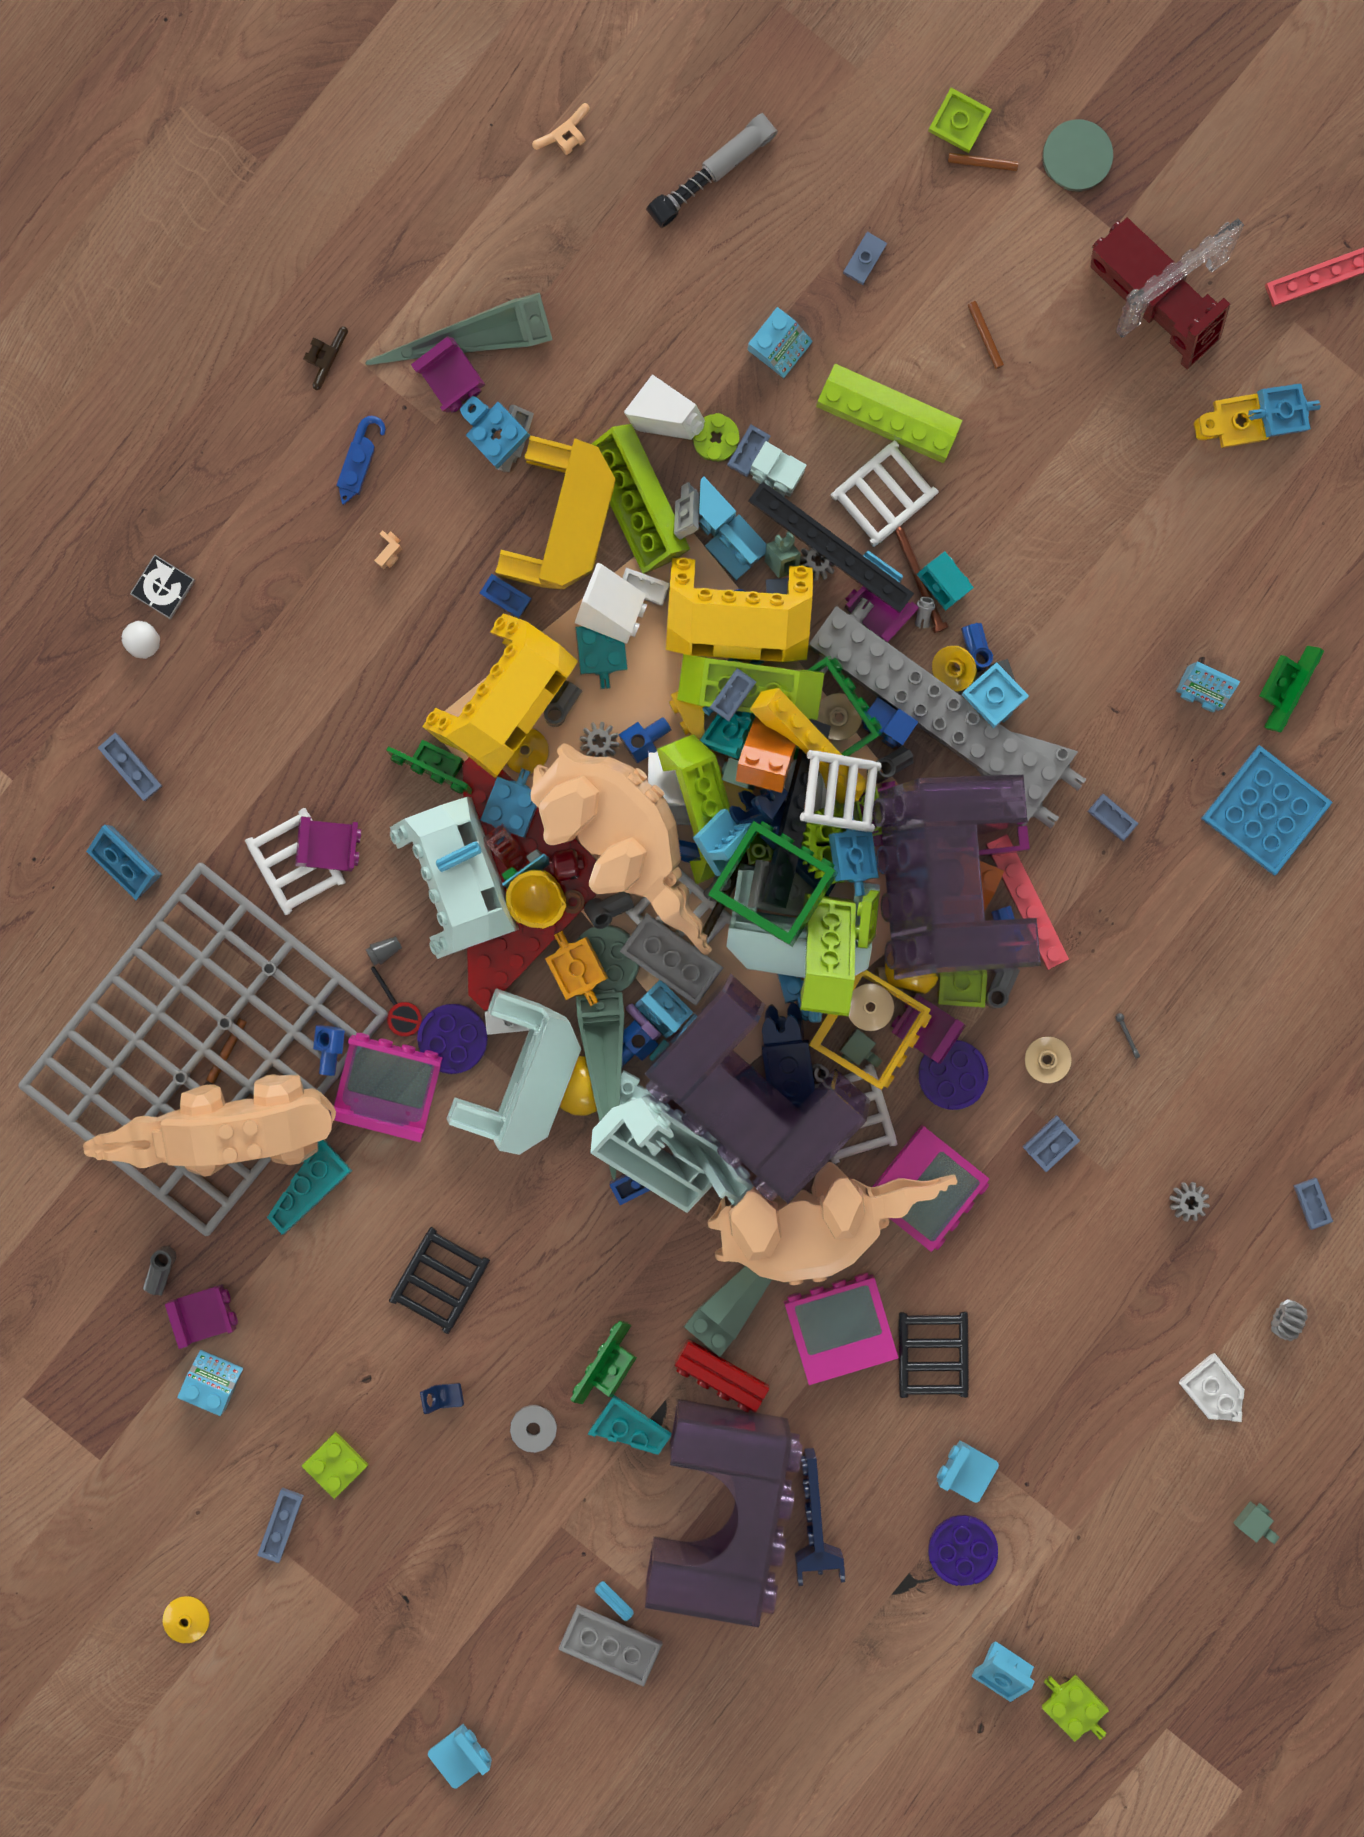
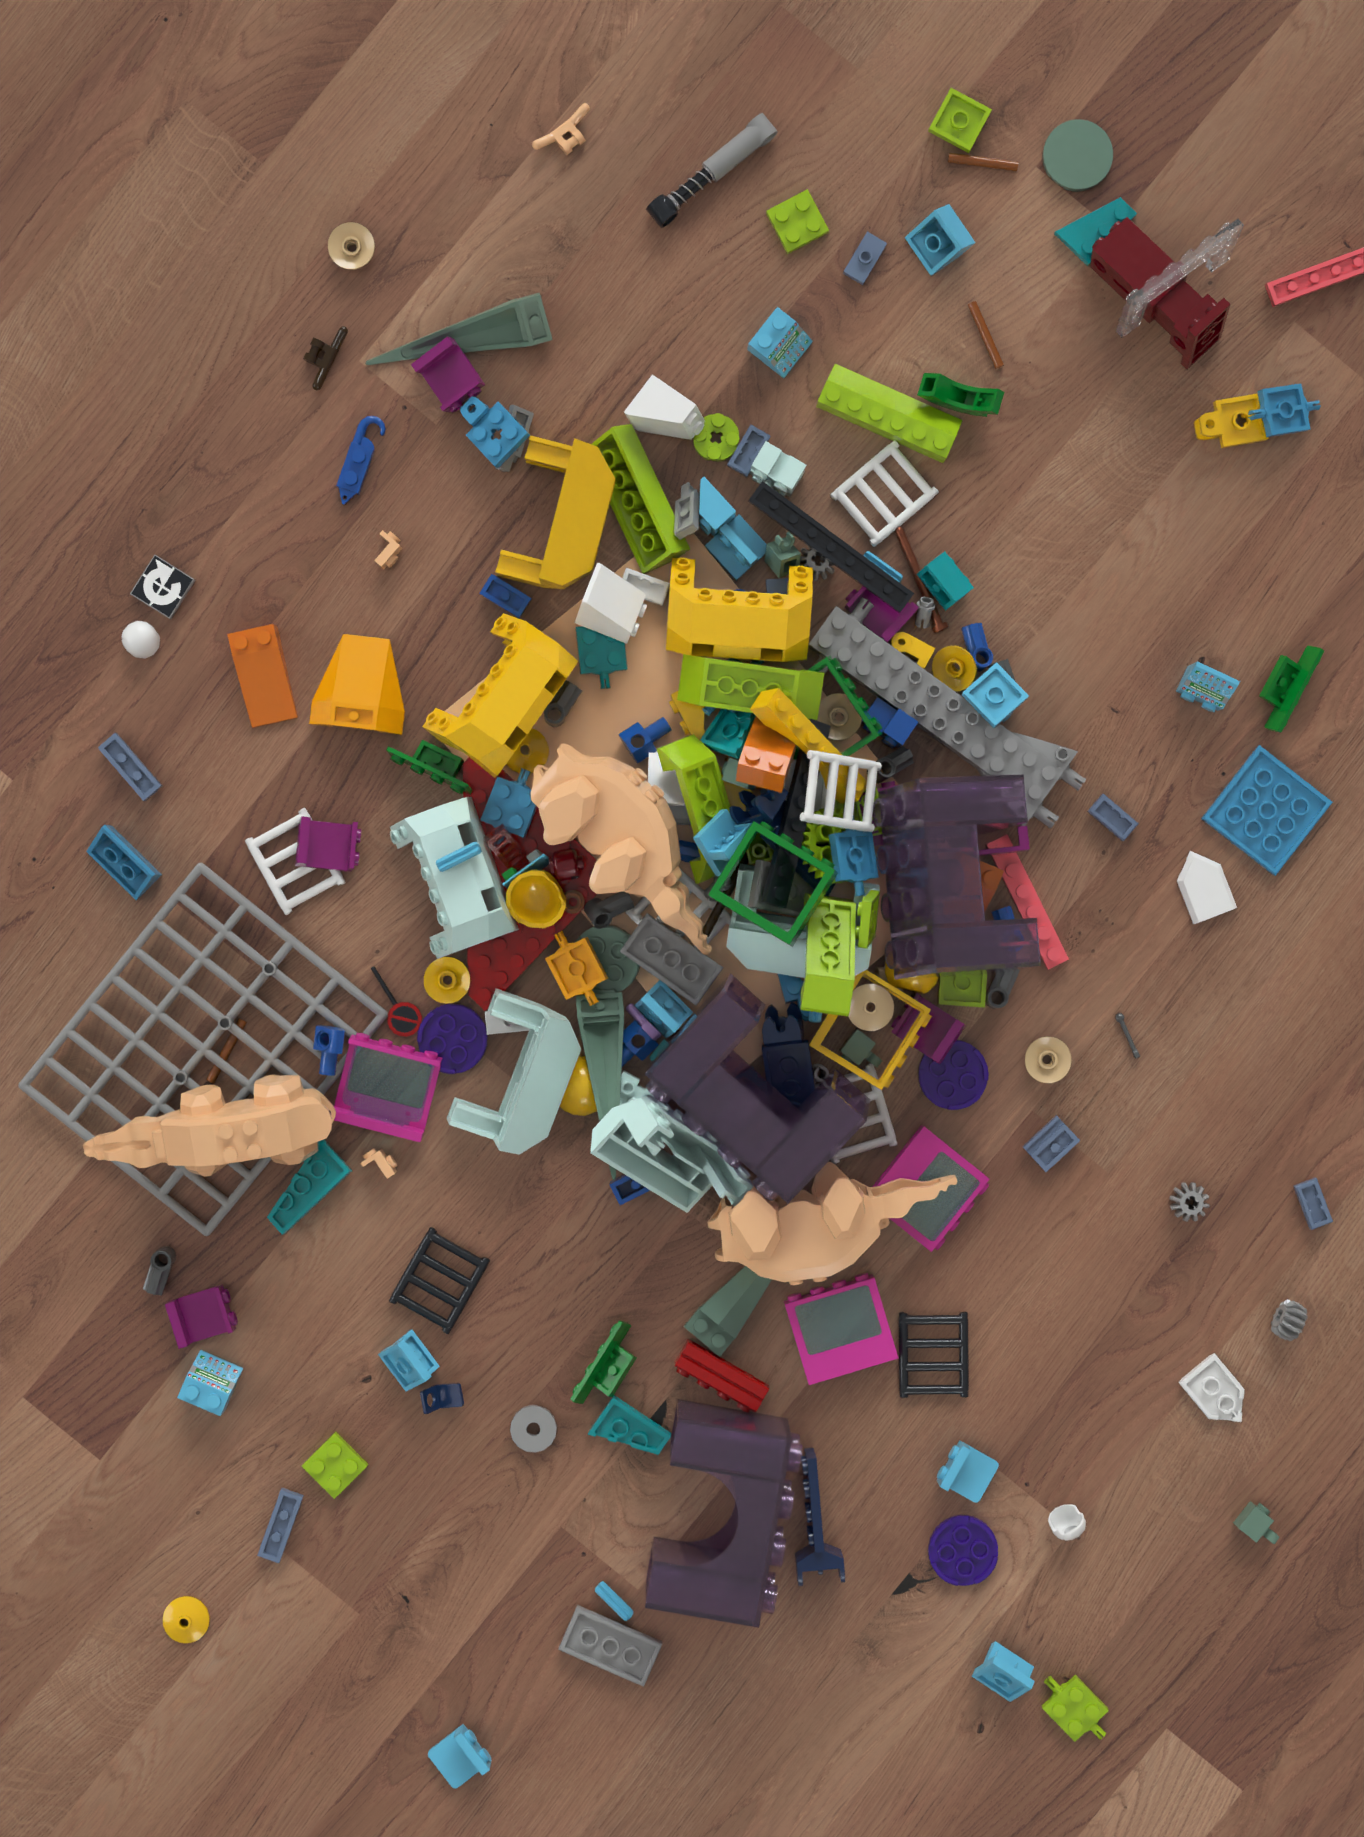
(263, 675): none -> orange slope
(347, 235): none -> tan dish
(360, 688): none -> light orange wedge
(383, 950): dark grey cone -> none
(386, 1163): none -> light nougat bracket
(409, 1361): none -> medium azure bracket
(435, 984): none -> yellow dish
(603, 734): light grey gear -> none
(733, 694): sand blue plate -> none
(797, 221): none -> lime plate
(913, 648): none -> yellow leg
(939, 239): none -> medium azure slope
(960, 397): none -> green arch
(1067, 1522): none -> white hair
(1084, 232): none -> teal wing
(1204, 888): none -> white tile

